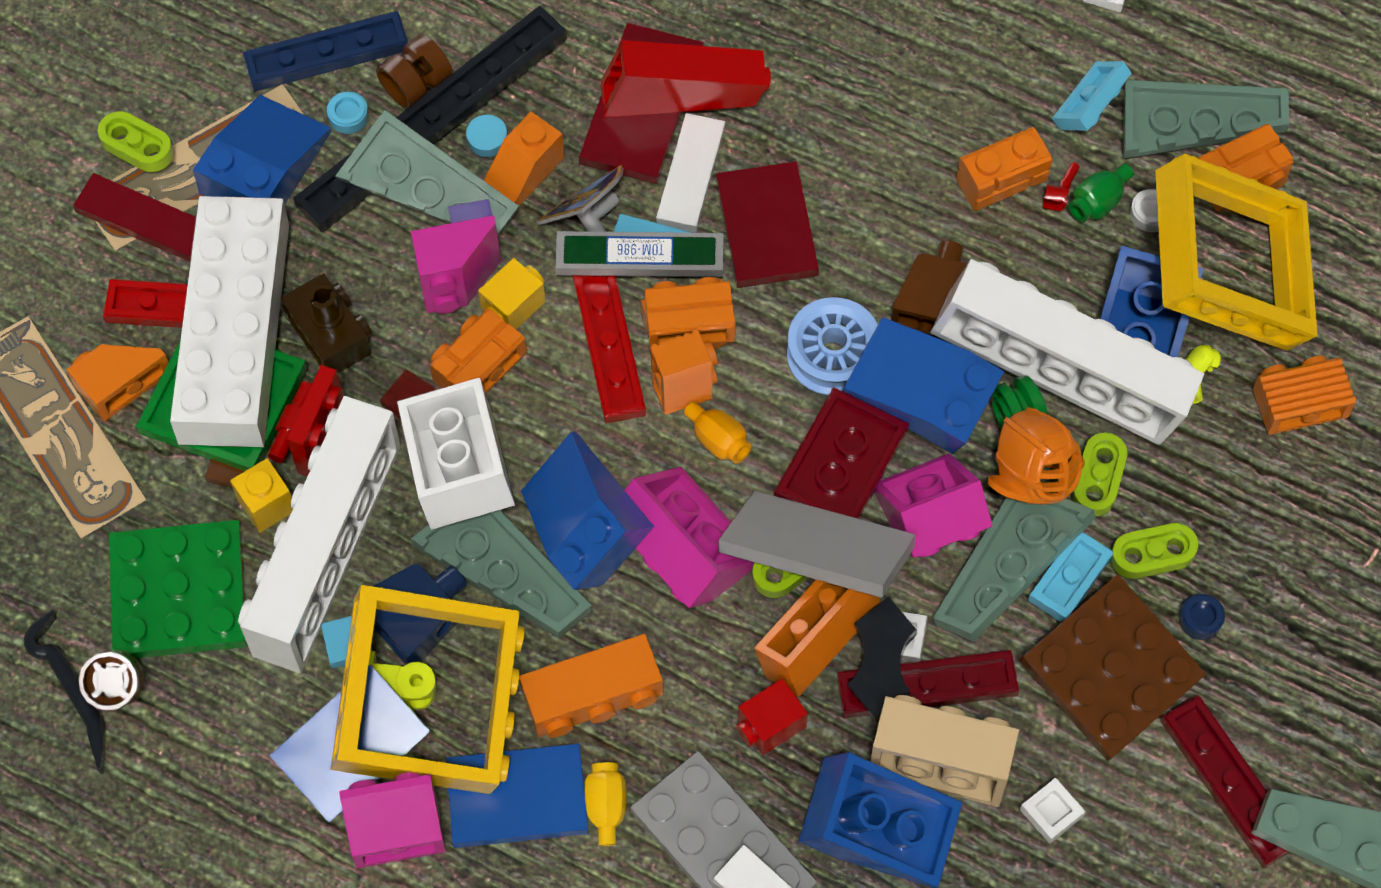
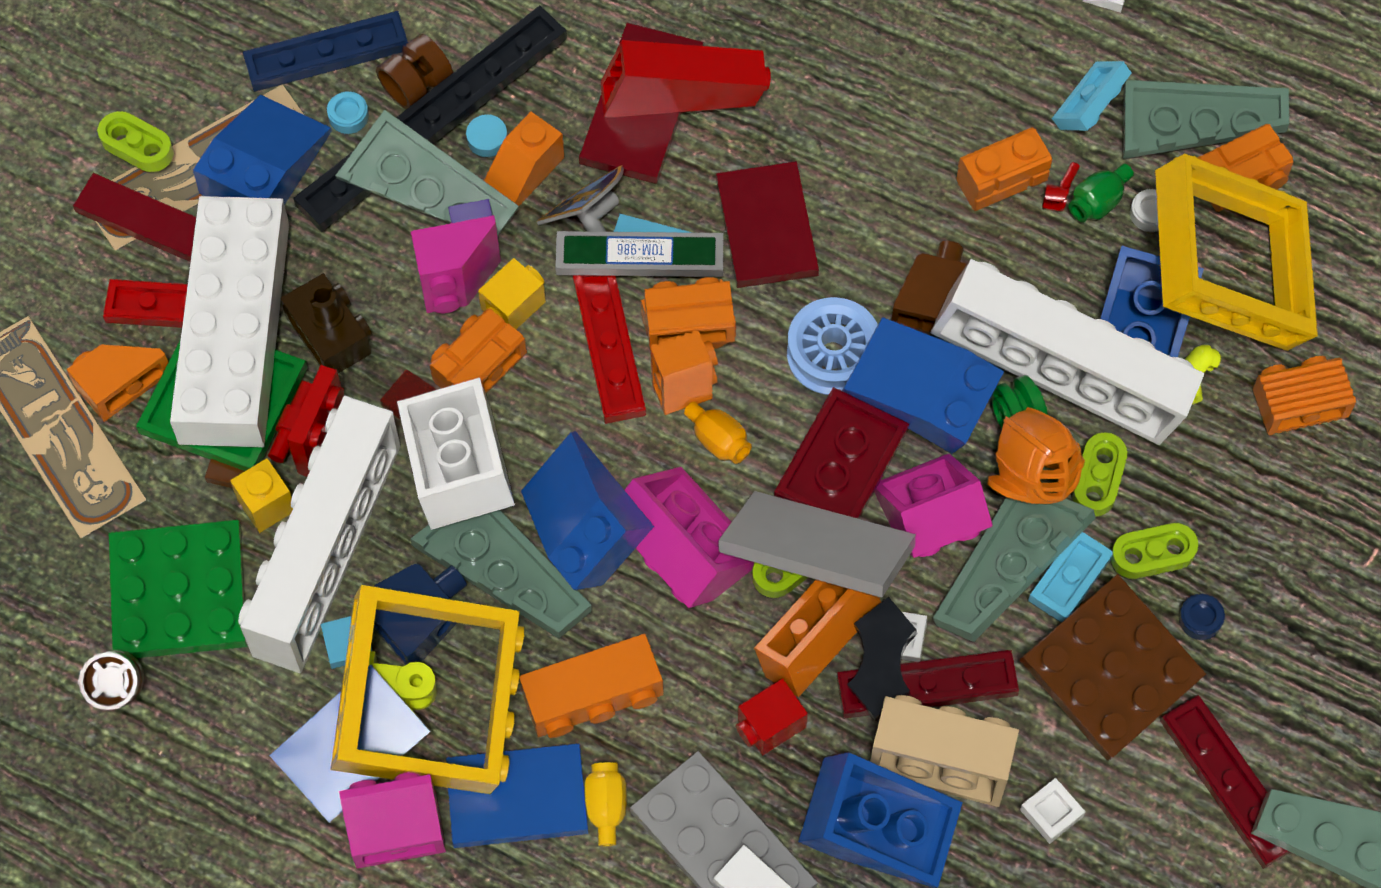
(69, 682): black piece -> none
(690, 172): white tile -> none

